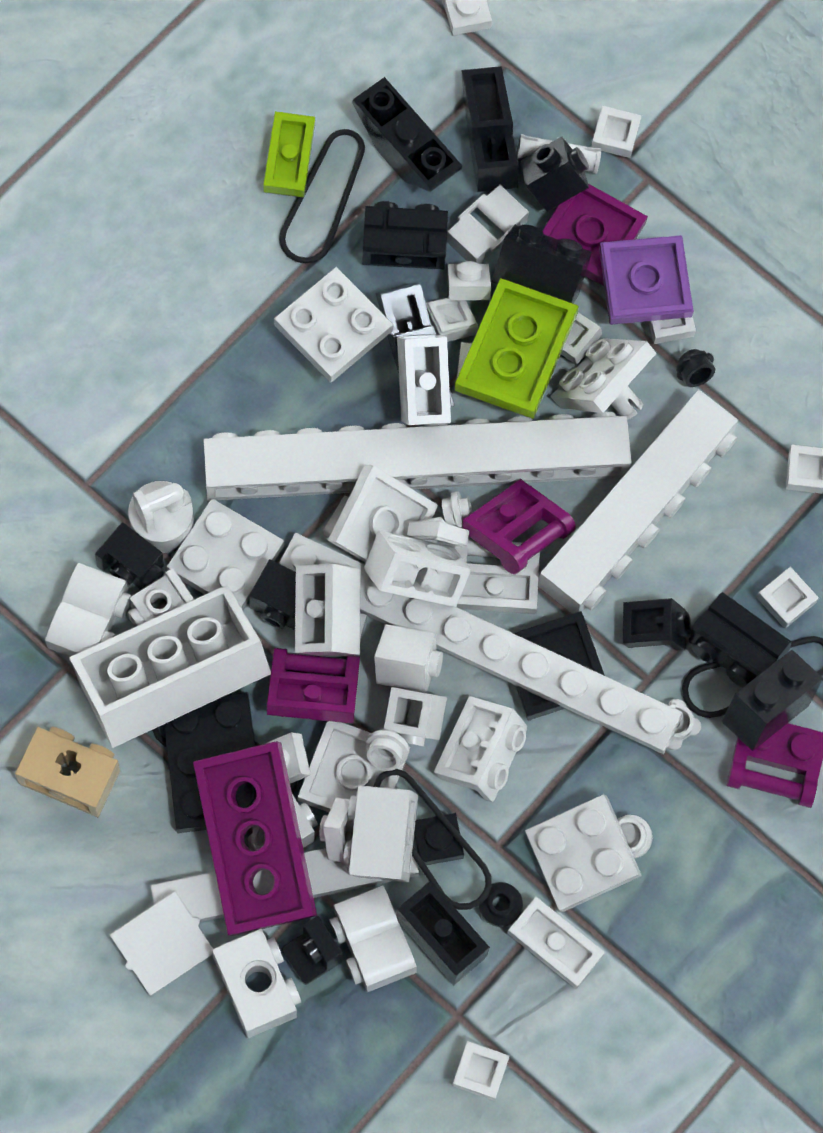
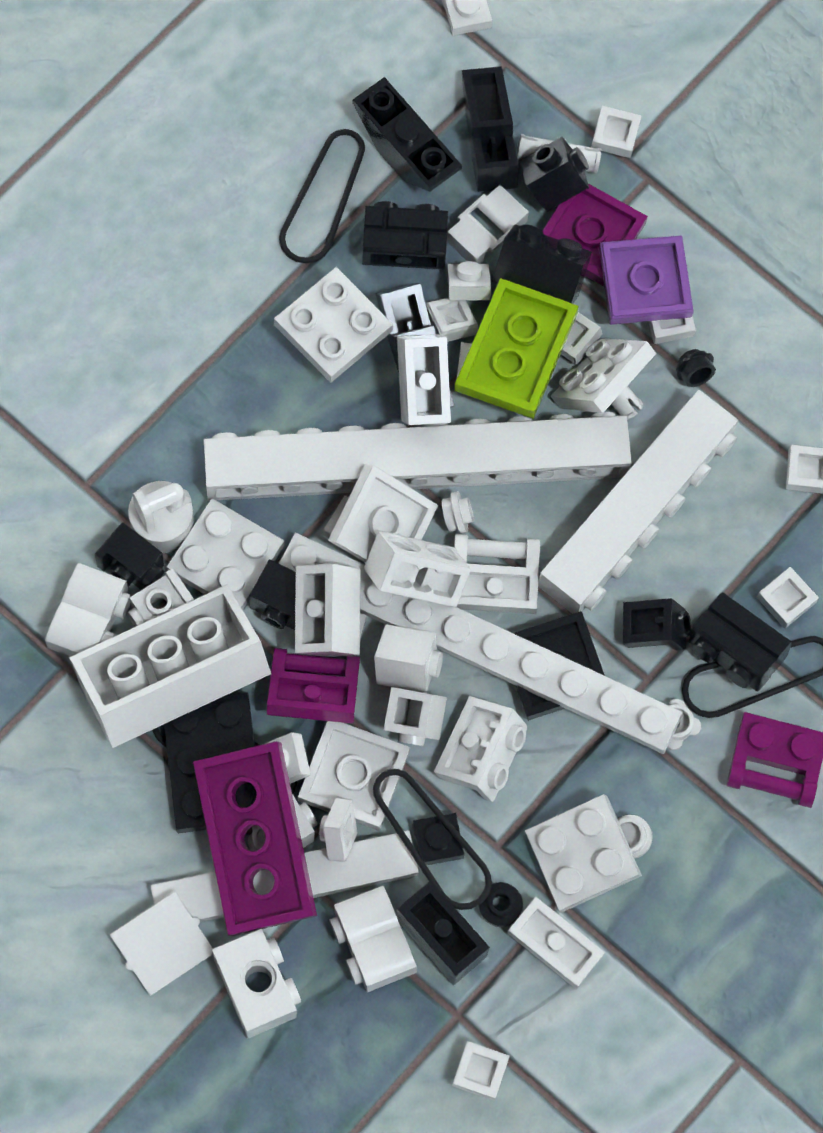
(43, 772): tan brick -> none
(289, 154): lime plate -> none
(313, 952): black bracket -> none
(381, 833): white brick -> none
(386, 750): white plate -> none
(438, 532): white tile -> none
(511, 515): magenta plate -> none
(772, 700): black brick -> none

